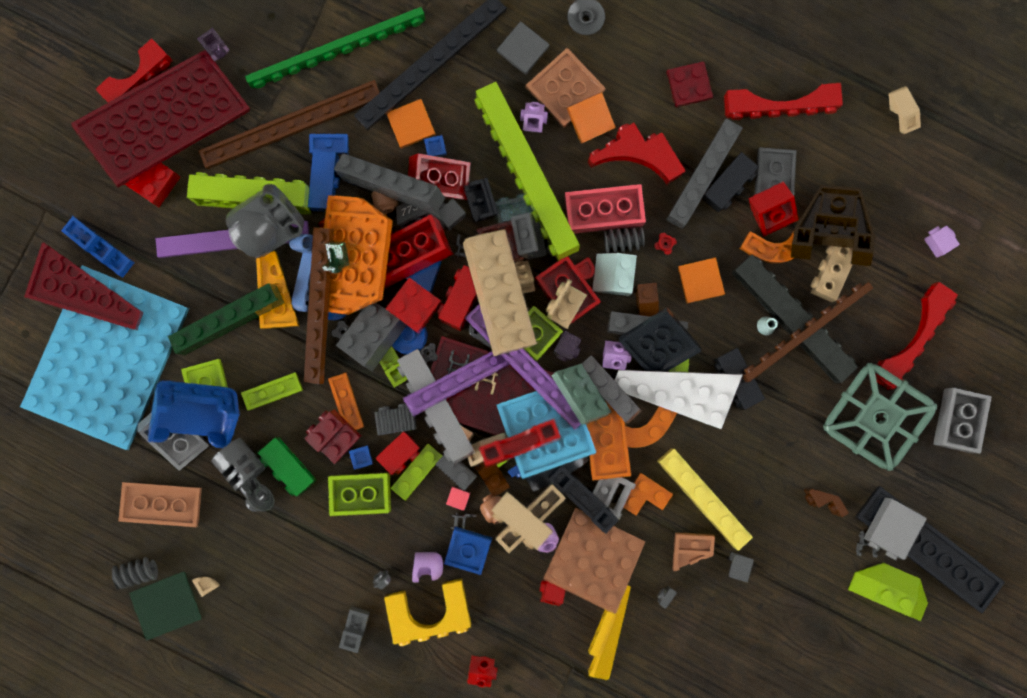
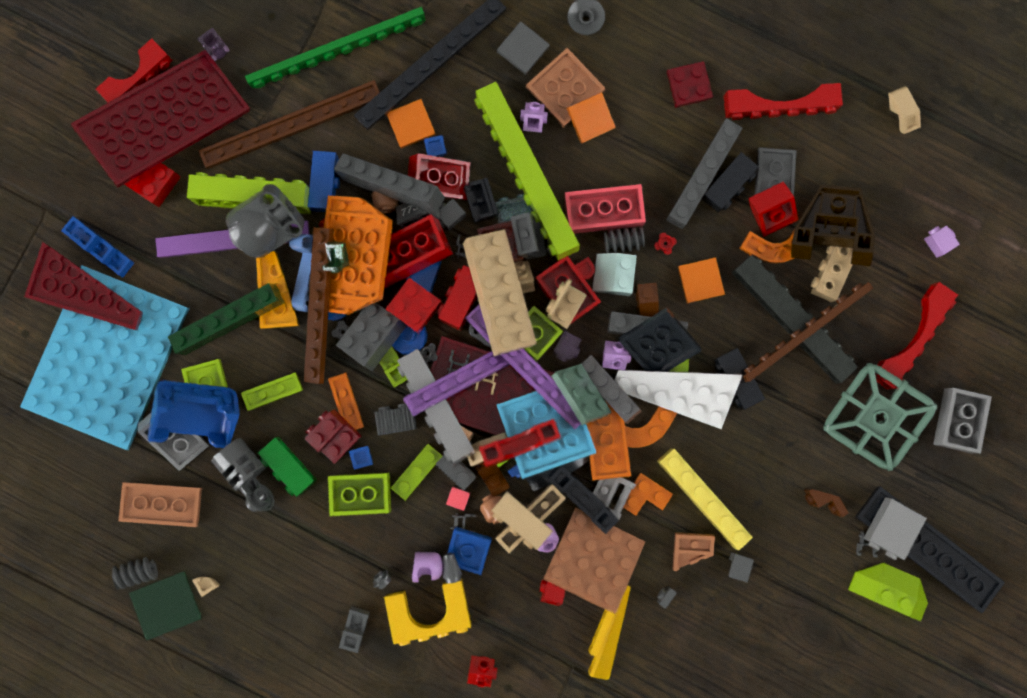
(329, 143): blue plate -> none
(398, 453): red brick -> none
(451, 569): none -> dark grey cone
(653, 153): red arch -> none
(763, 327): light aqua cone -> none

